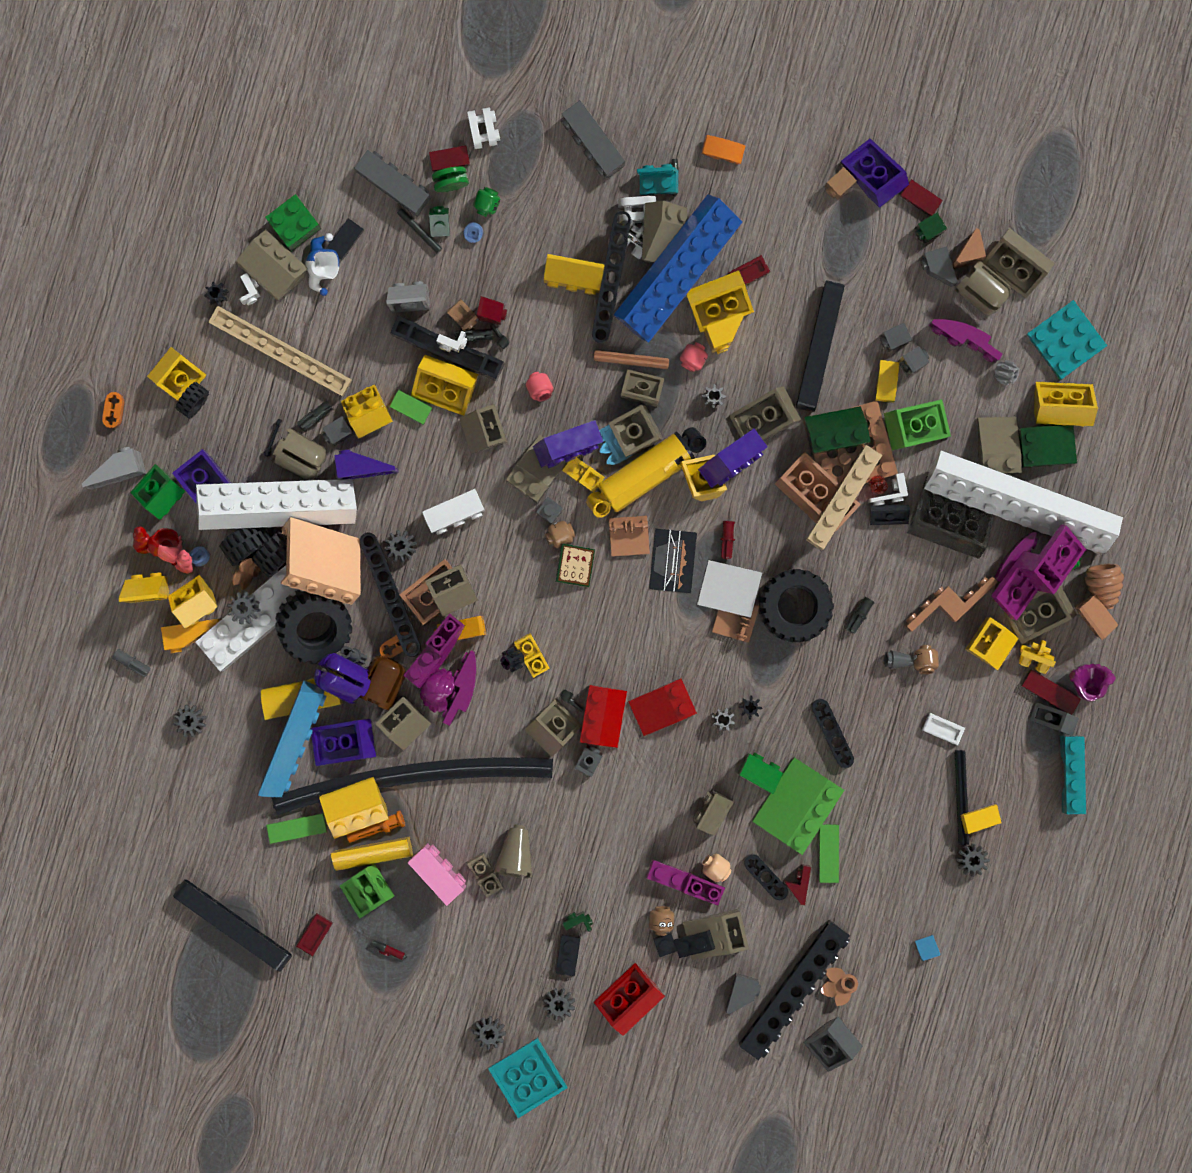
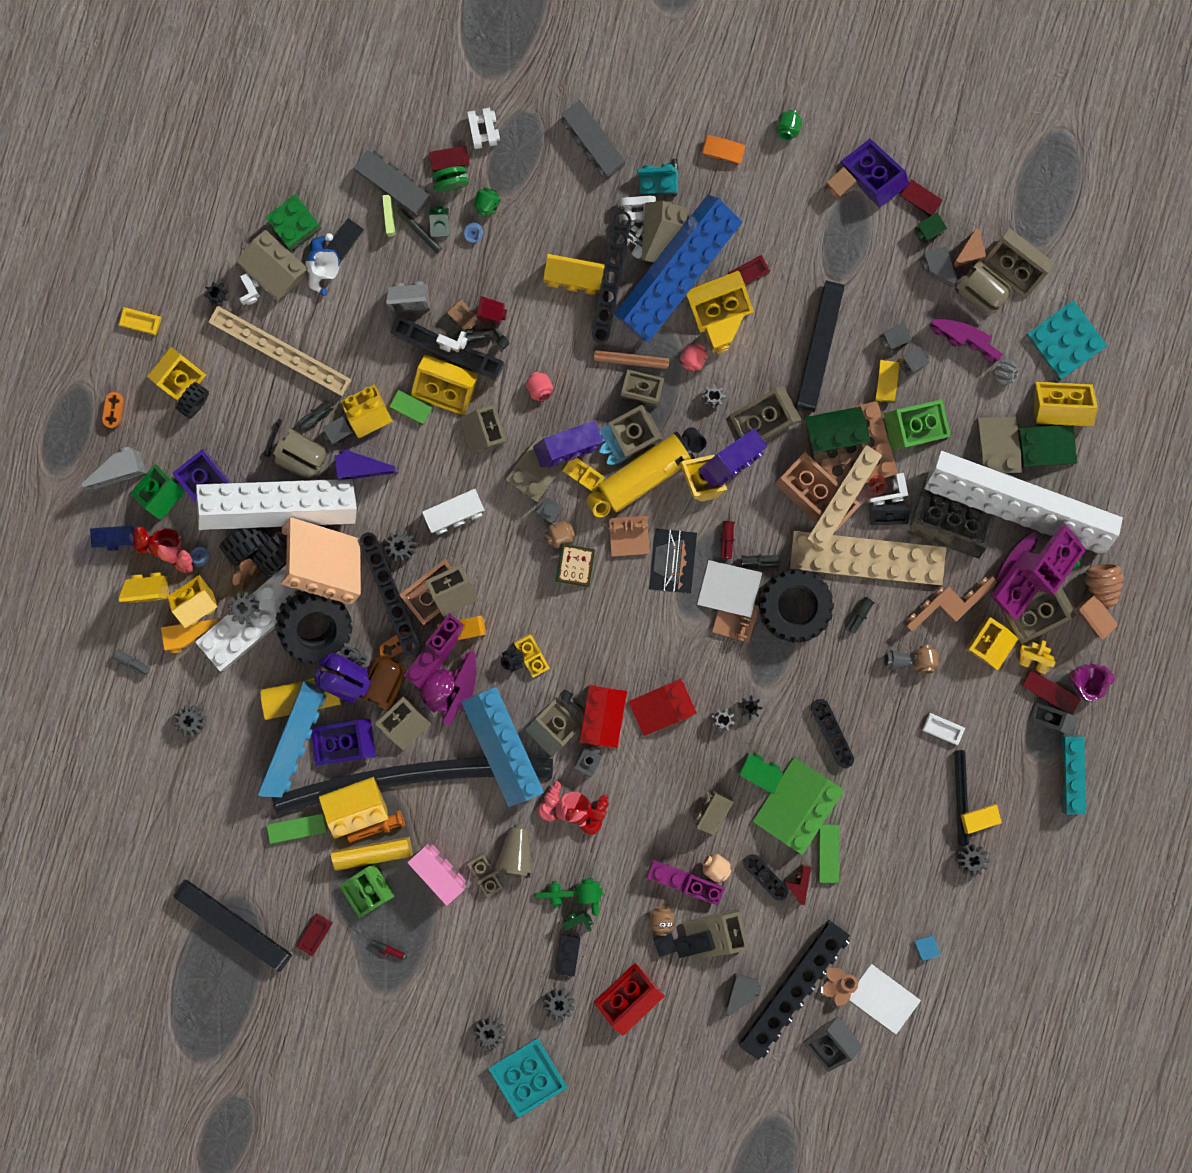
(111, 537): none -> clear blue brick
(139, 321): none -> yellow tile
(388, 214): none -> yellowish green tile
(502, 746): none -> dark azure slope
(573, 808): none -> hair
(586, 892): none -> green piece
(760, 561): none -> pearl dark grey axle
(788, 125): none -> green head
(870, 559): none -> tan plate
(884, 999): none -> white sticker

